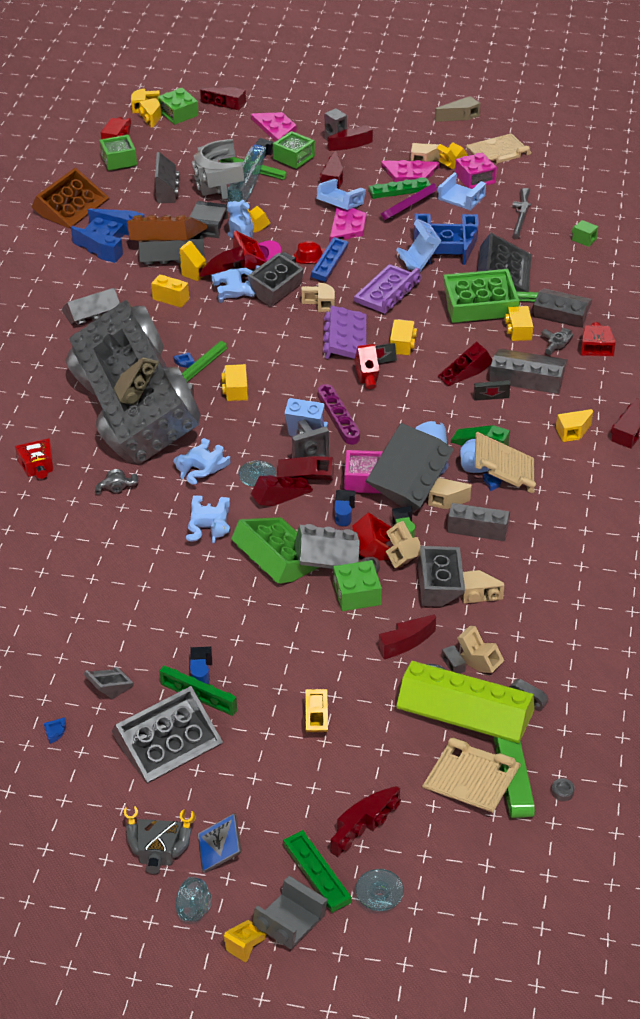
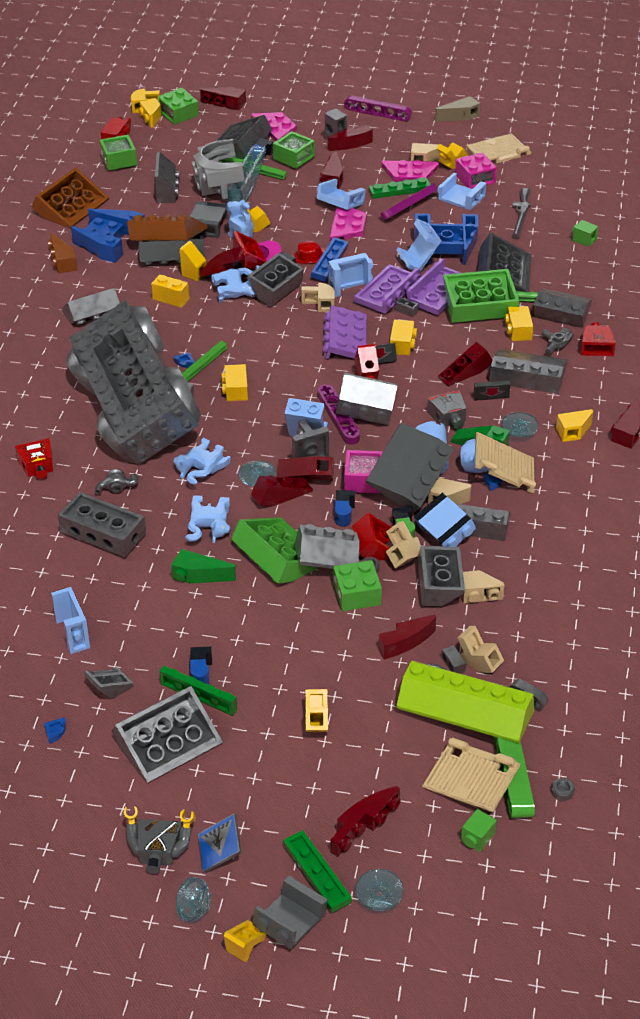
(62, 255): none -> dark orange slope
(68, 611): none -> light blue panel
(102, 524): none -> flat silver brick
(134, 380): dark tan slope -> none
(198, 568): none -> green slope
(246, 134): none -> flat silver slope
(349, 272): none -> light blue panel
(366, 398): none -> slope
(383, 105): none -> magenta beam
(406, 307): none -> flat silver piece
(430, 289): none -> medium lavender bracket
(445, 521): none -> light blue panel
(448, 409): none -> flat silver torso
(478, 830): none -> bright green brick
(520, 424): none -> clear light blue dish

